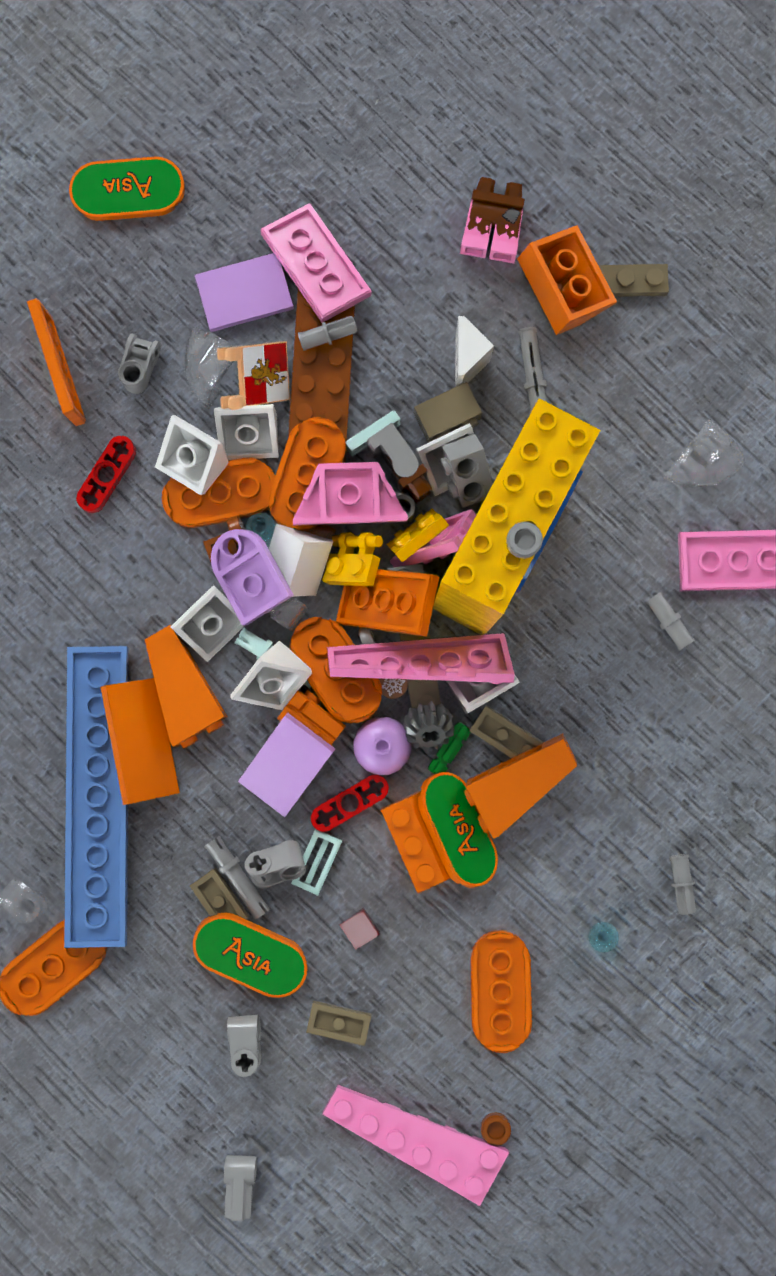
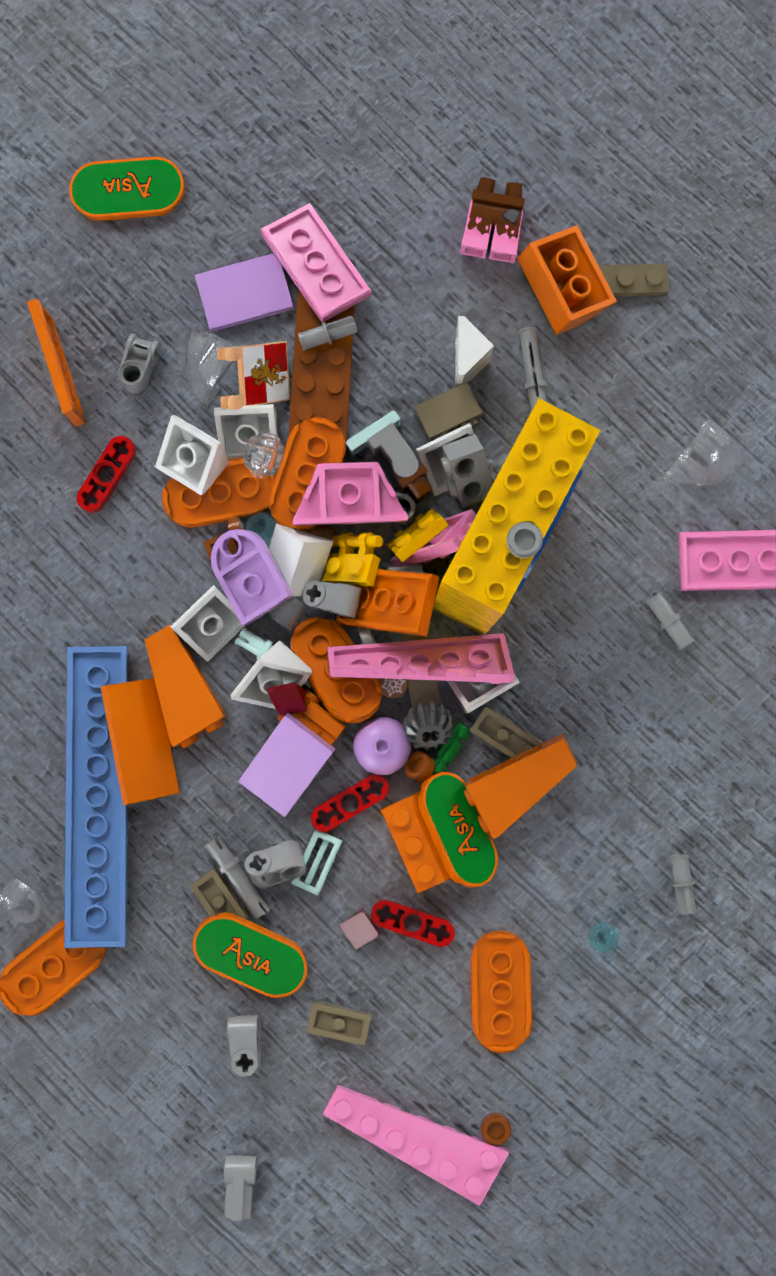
(264, 454): none -> clear head
(288, 698): none -> dark red slope
(333, 598): none -> light grey piece
(419, 766): none -> dark orange tile
(436, 923): none -> red beam

